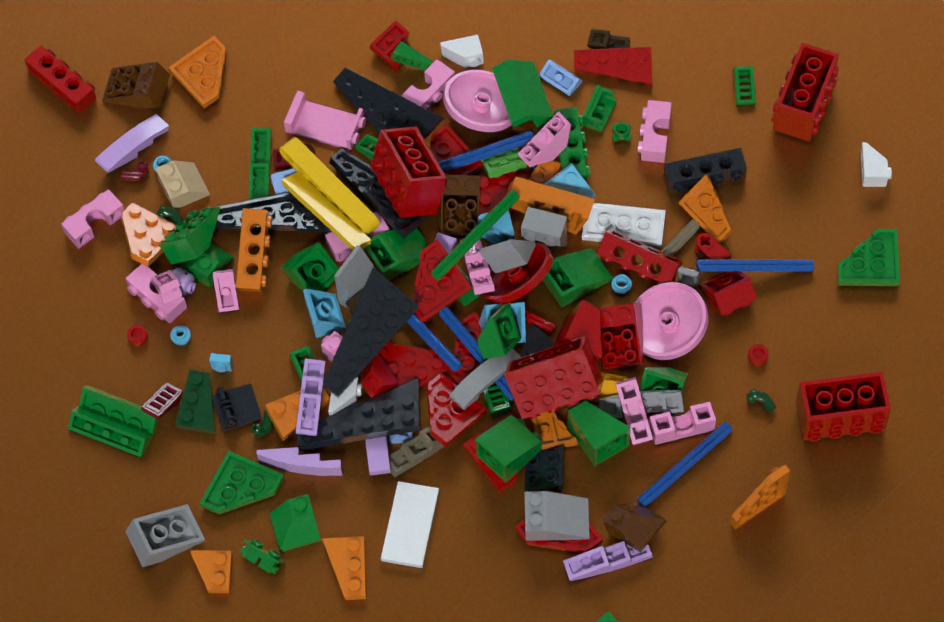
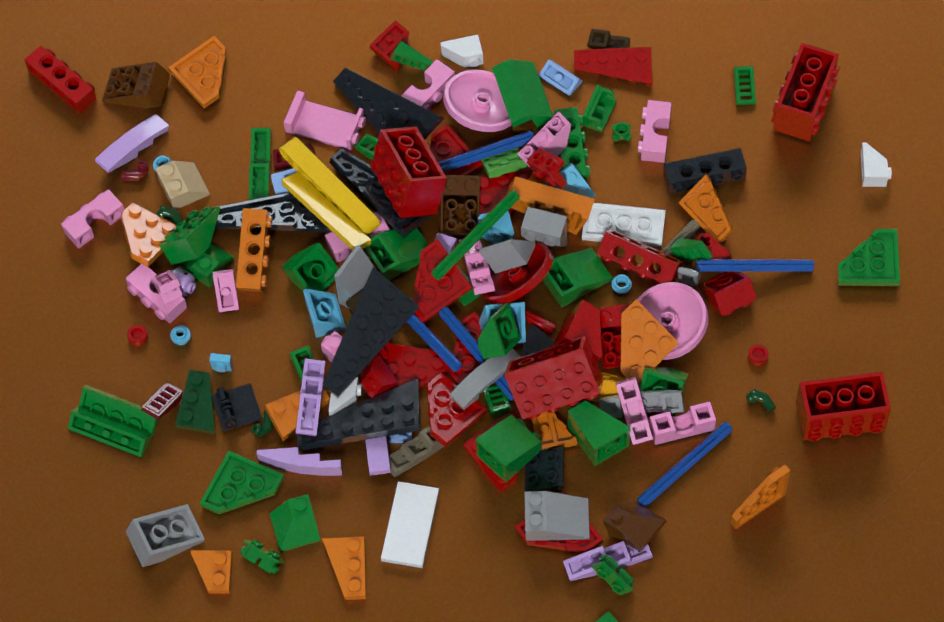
(546, 167): none -> red bracket
(619, 581): none -> green hinge
(642, 341): none -> orange plate
(690, 250): none -> green slope

